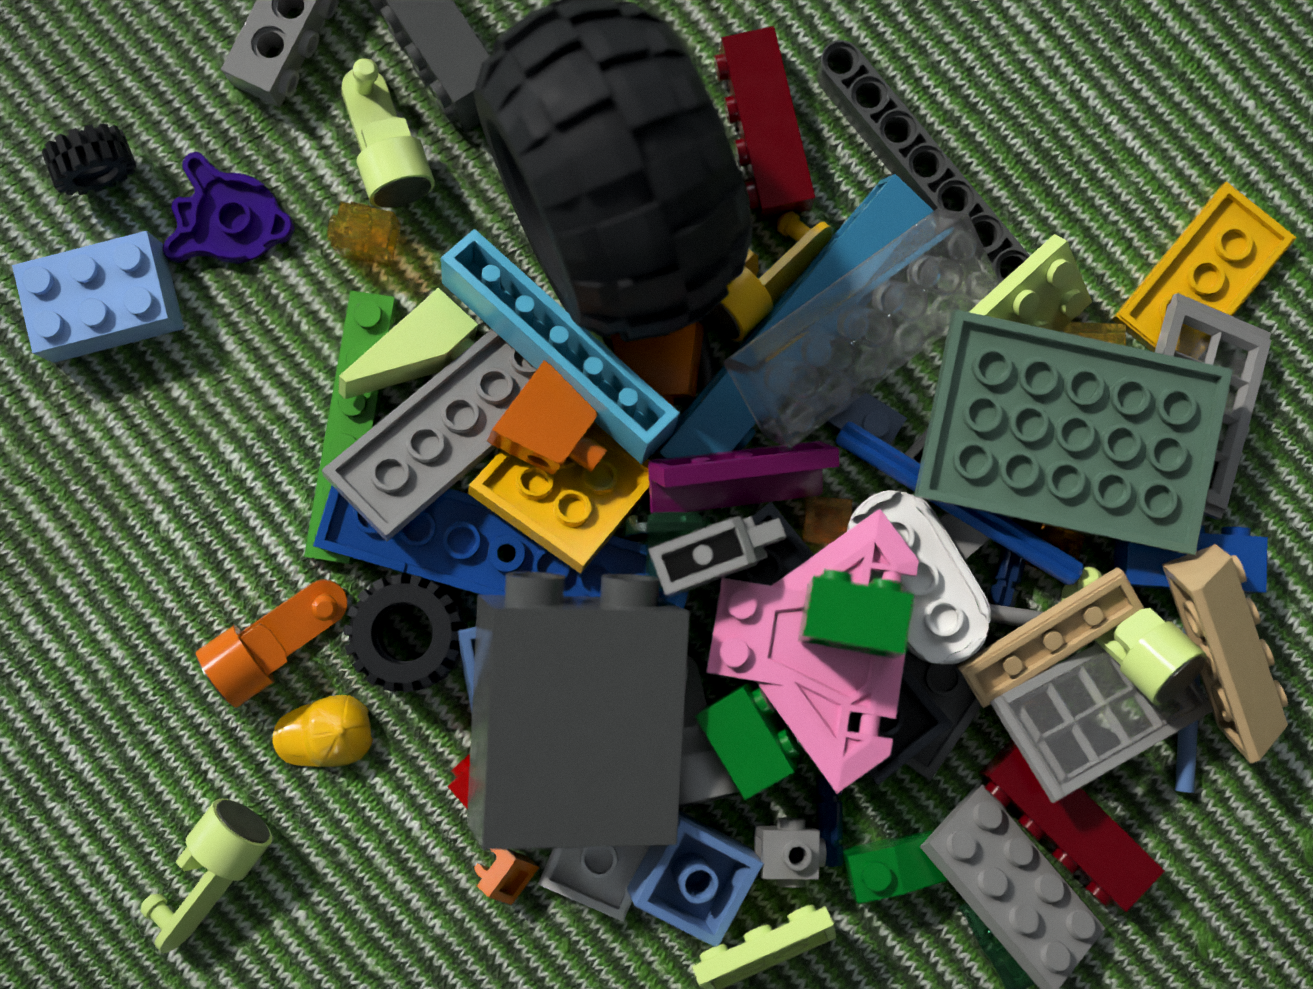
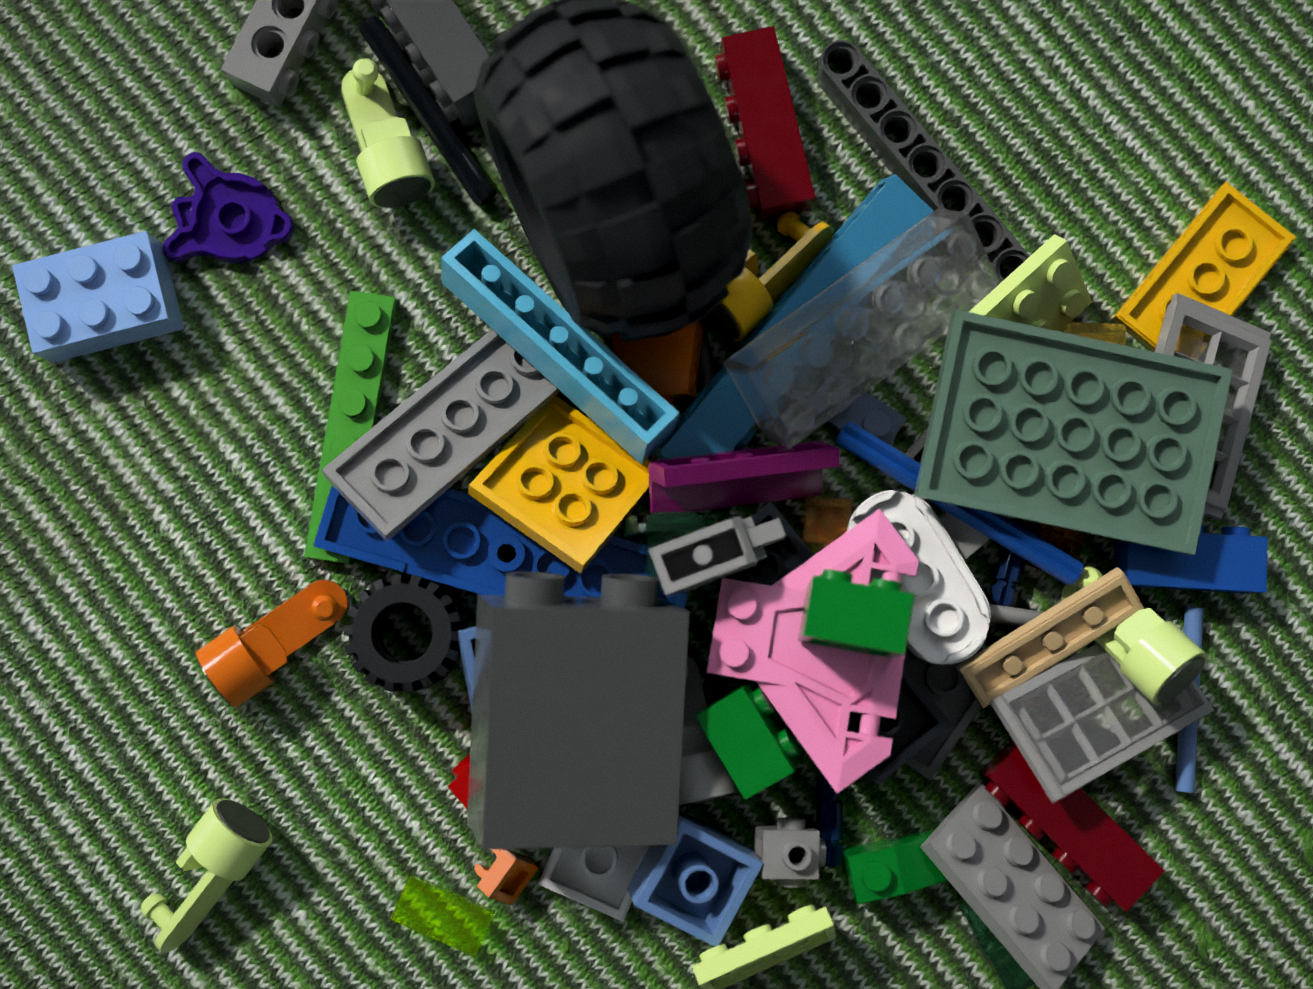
(89, 159): black tyre -> none
(324, 733): yellow piece -> none
(364, 233): clear yellow brick -> none
(413, 348): yellowish green slope -> none
(427, 111): none -> black axle
(443, 915): none -> clear neon green tile
(548, 424): orange torso -> none
(1237, 665): tan slope -> none

